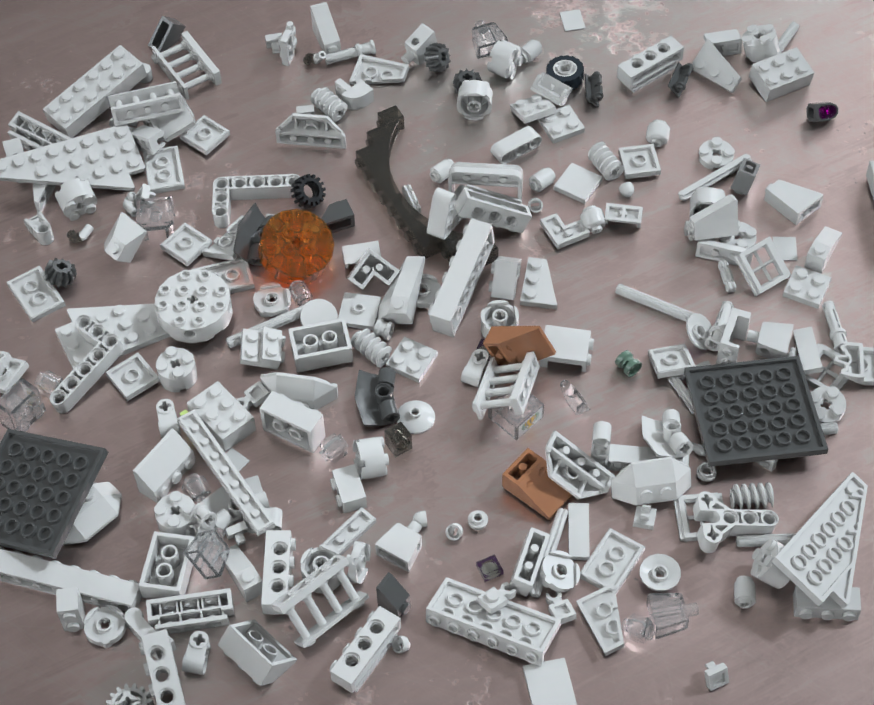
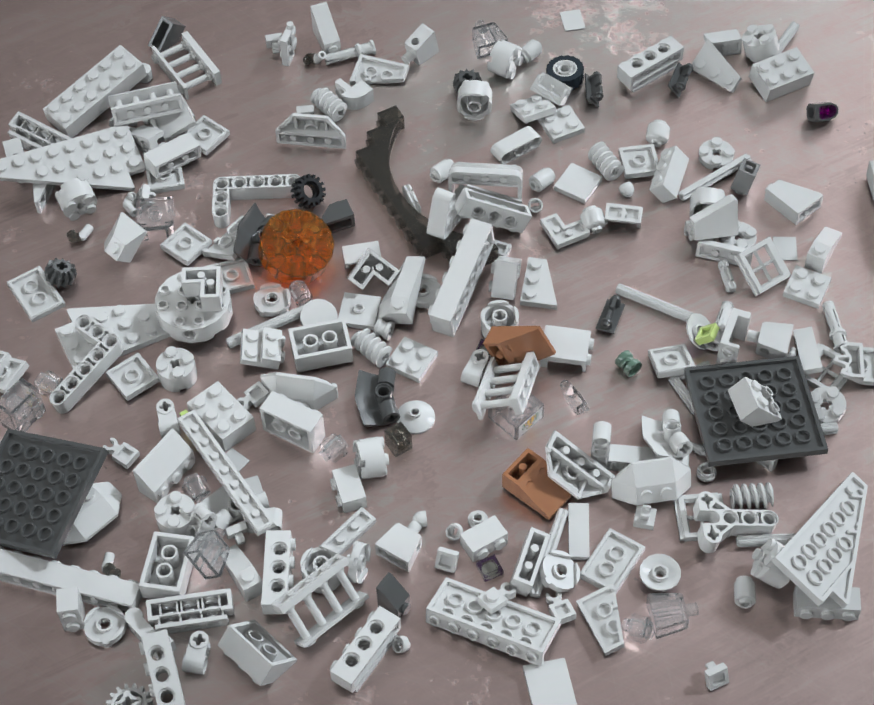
(40, 228): white piece -> none
(108, 567): none -> arm
(122, 454): none -> white plate
(172, 155): none -> white brick
(206, 283): none -> white brick
(437, 57): dark grey gear -> none
(446, 559): none -> white tile
(484, 538): none -> white brick
(503, 248): none -> white tile
(610, 315): none -> dark grey hinge
(669, 174): none -> white brick
(707, 334): none -> yellowish green tile
(754, 403): none -> white slope

